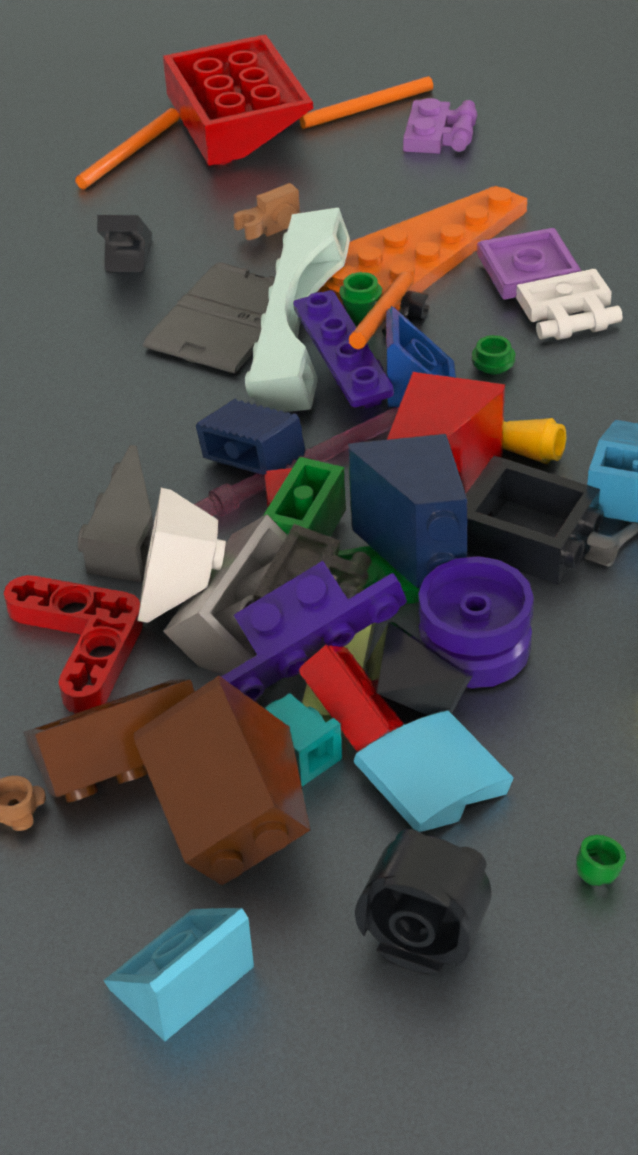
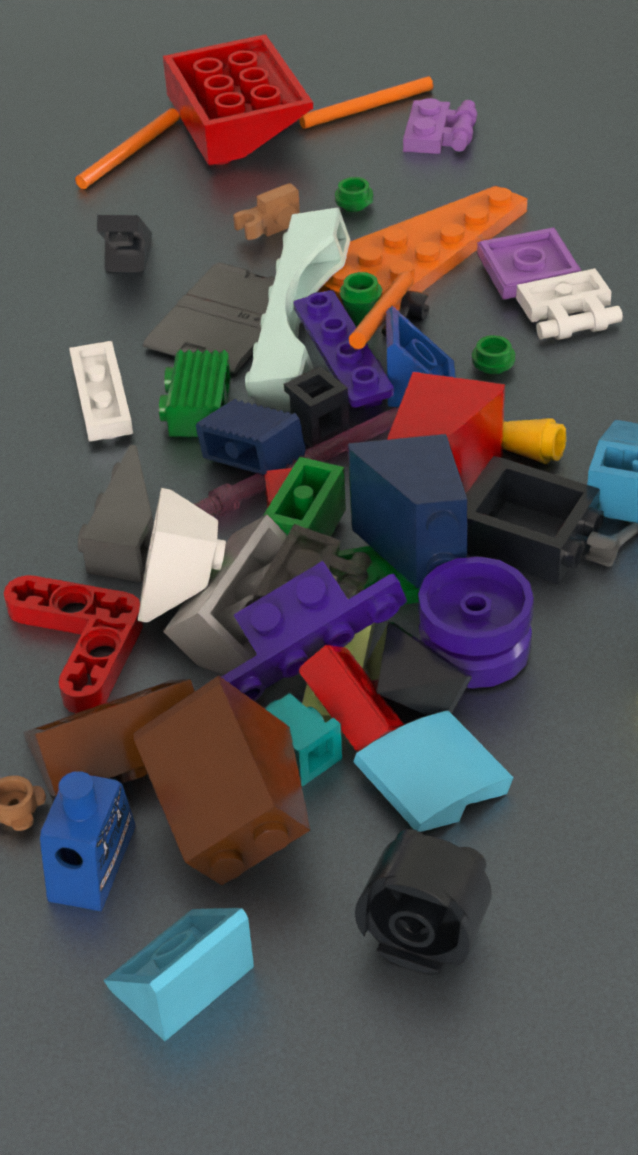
(87, 820): none -> blue torso
(101, 391): none -> white plate
(195, 389): none -> green brick
(319, 404): none -> black brick
(353, 194): none -> green plate
(606, 860): green hinge -> none

